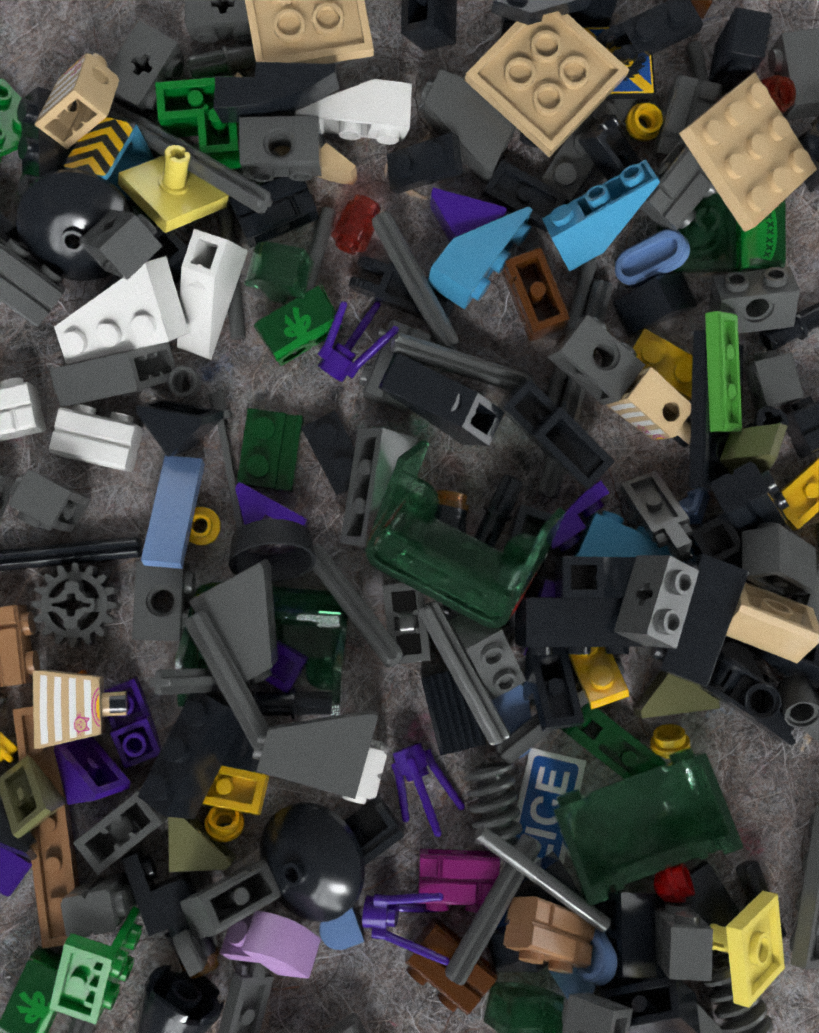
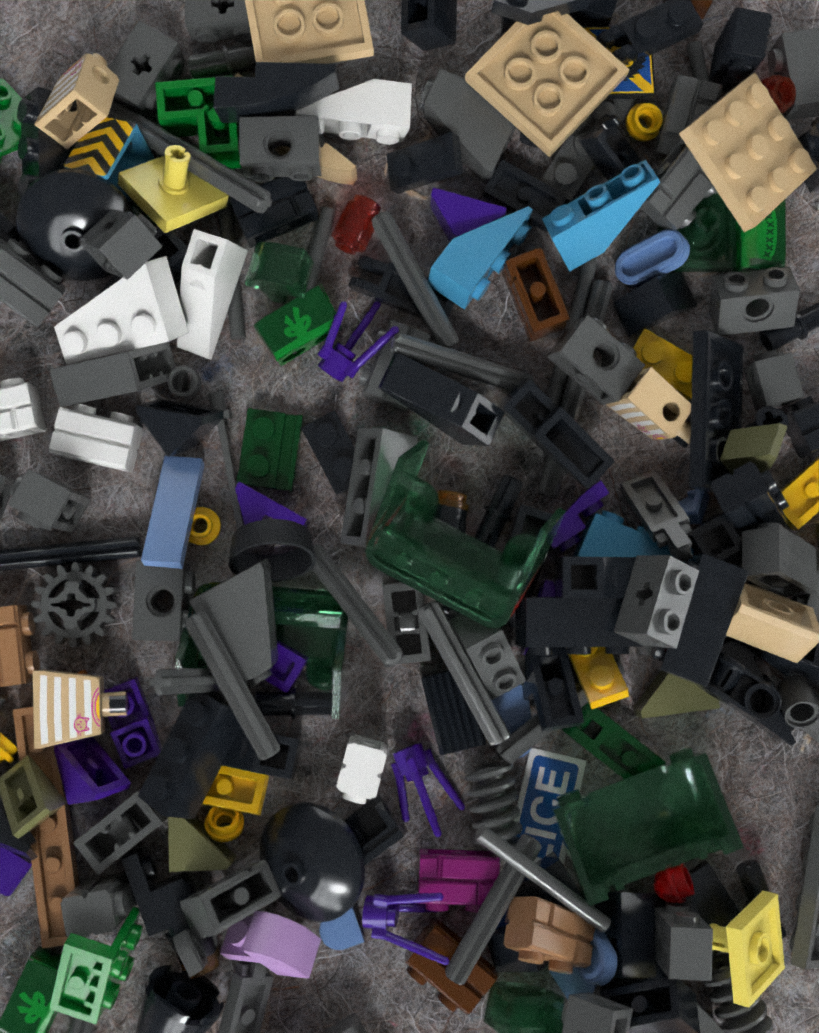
(319, 751): dark grey slope -> none
(669, 739): yellow plate -> none
(723, 372): bright green tile -> none

